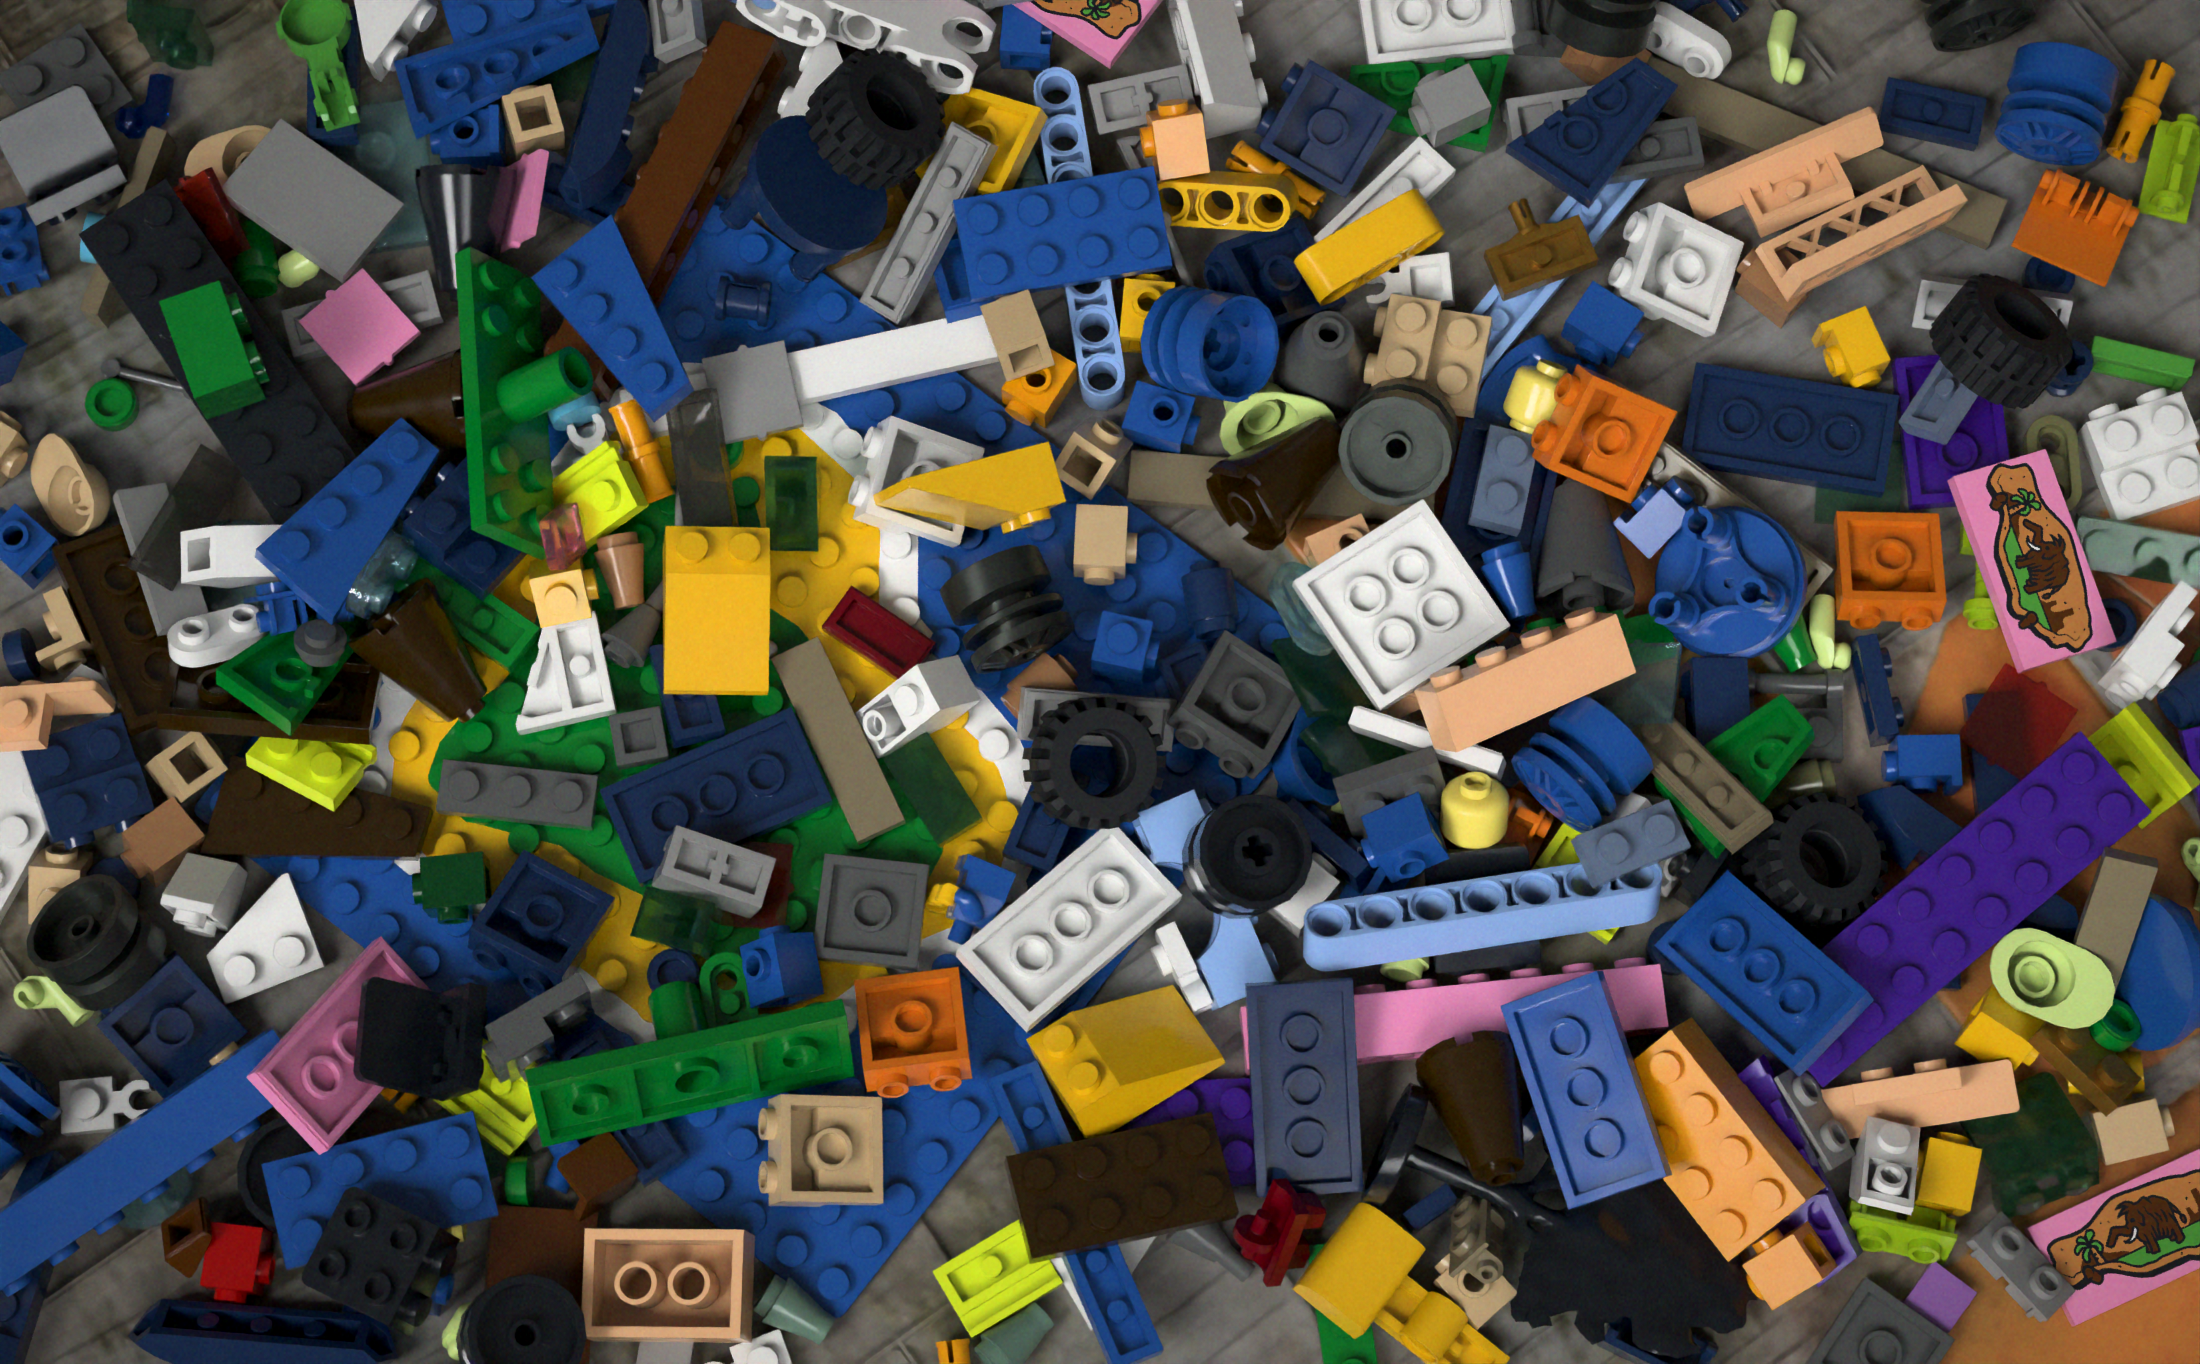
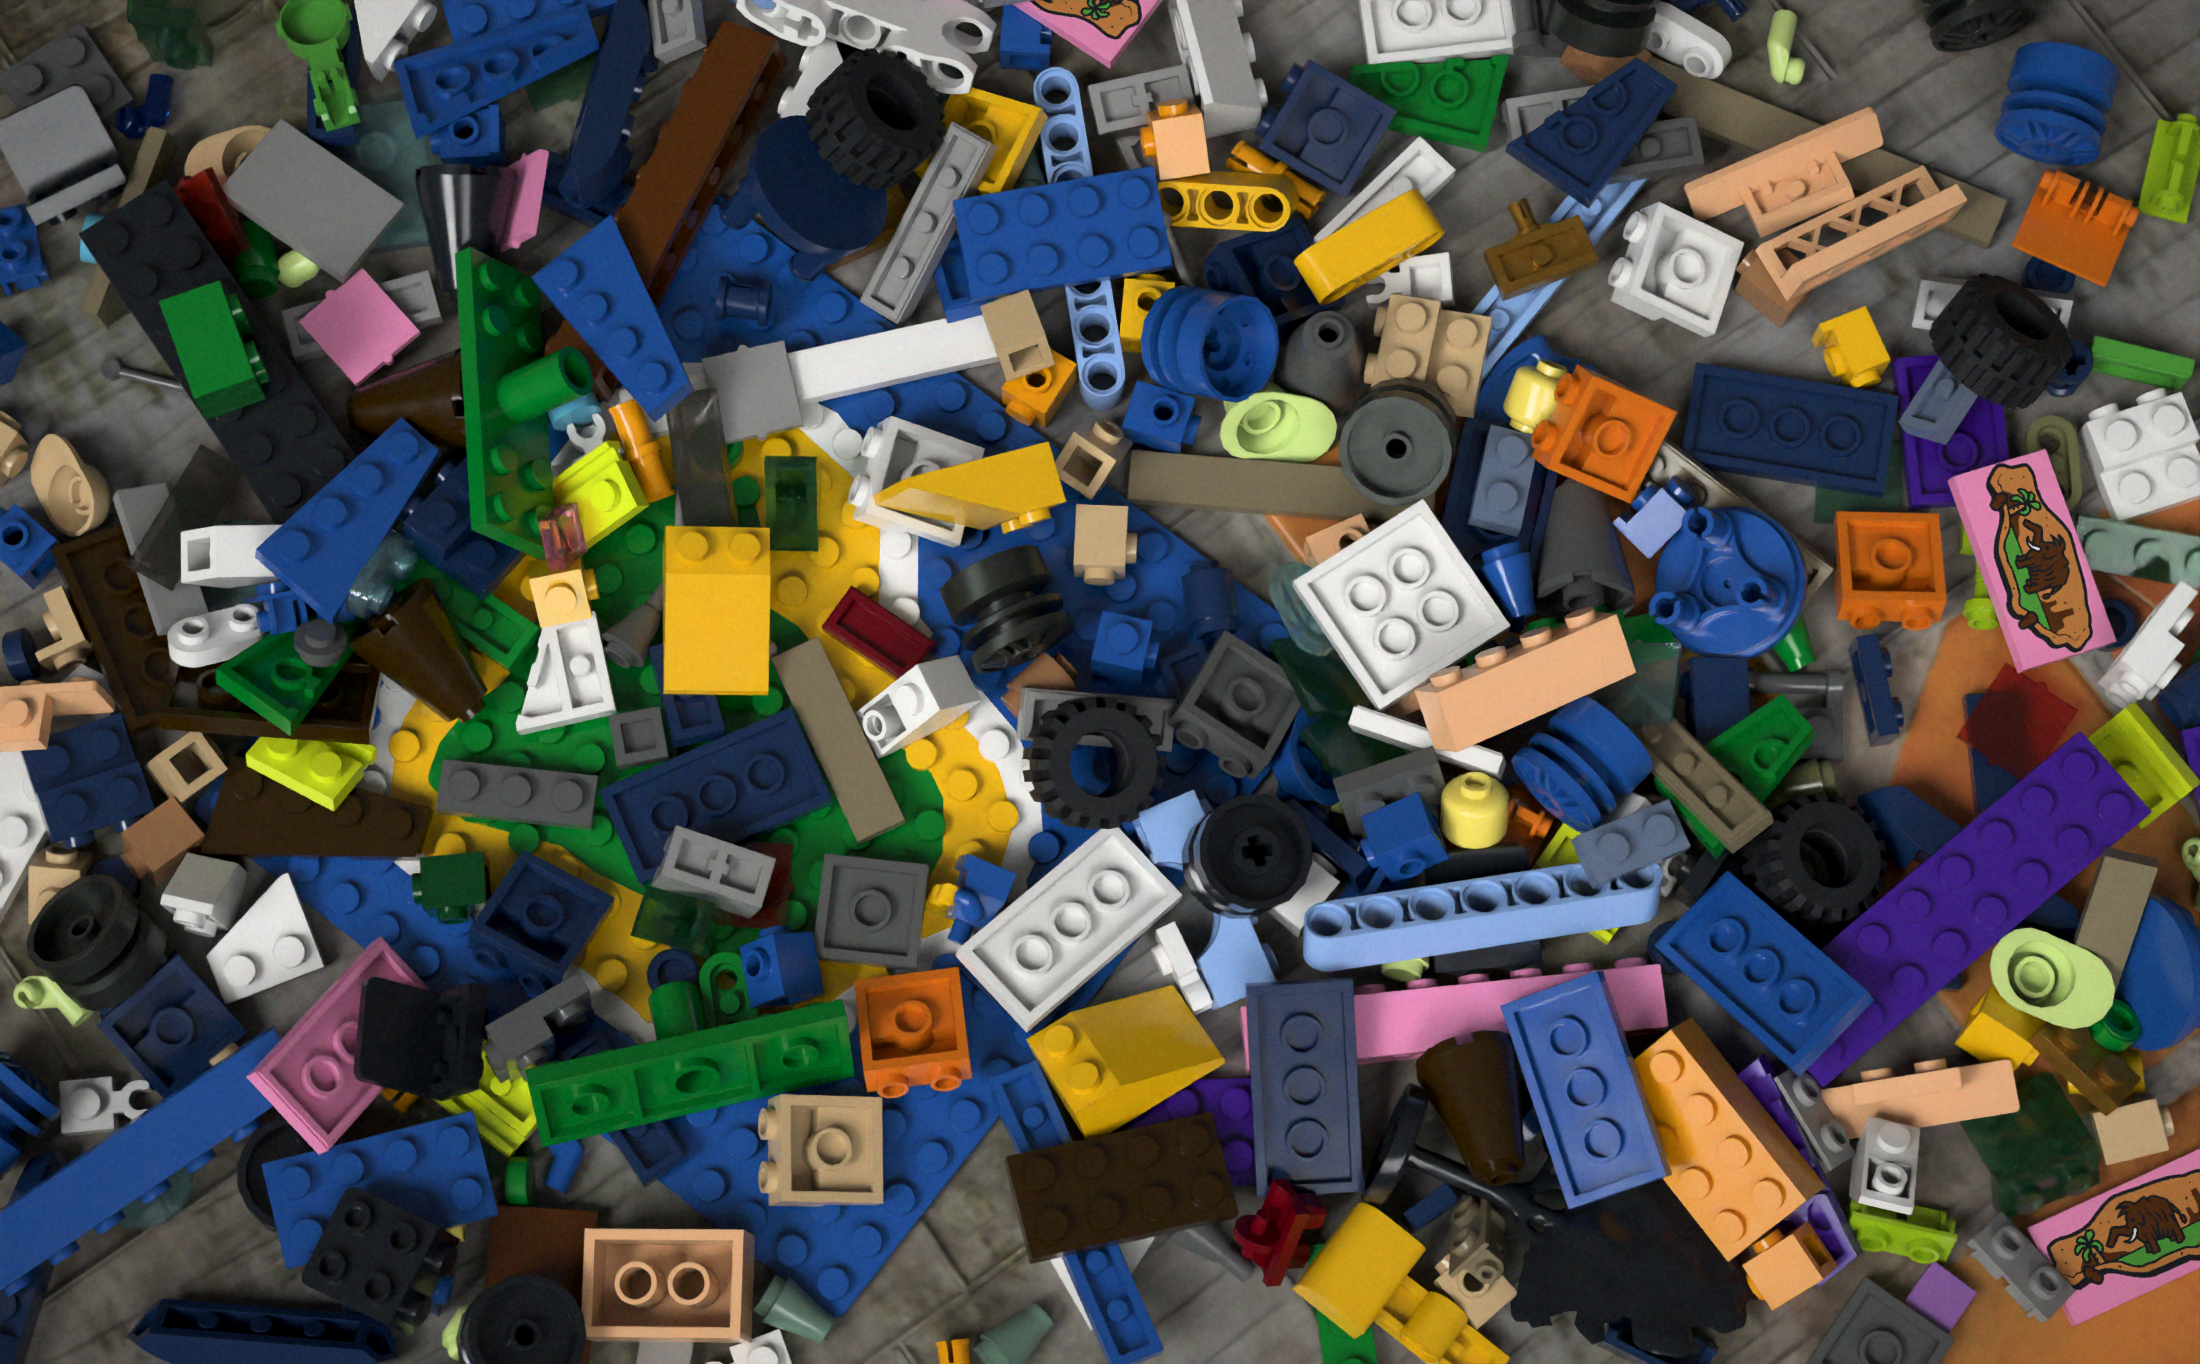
(112, 404): green tile -> none
(187, 1236): reddish brown slope -> none
(238, 1262): red brick -> none
(533, 120): tan brick -> none
(597, 1173): reddish brown panel -> none
(622, 567): medium nougat cone -> none
(932, 789): clear green plate -> none
(995, 1280): neon yellow plate -> none
(1035, 836): dark blue plate -> none
(1275, 480): dark brown cone -> none
(1448, 105): light grey brick -> none
(1603, 326): blue brick -> none
(1822, 634): yellowish green arm -> none
(1924, 763): blue brick -> none
(1931, 114): dark blue plate -> none
(1947, 1173): yellow brick -> none
(2141, 111): light orange pin -> none

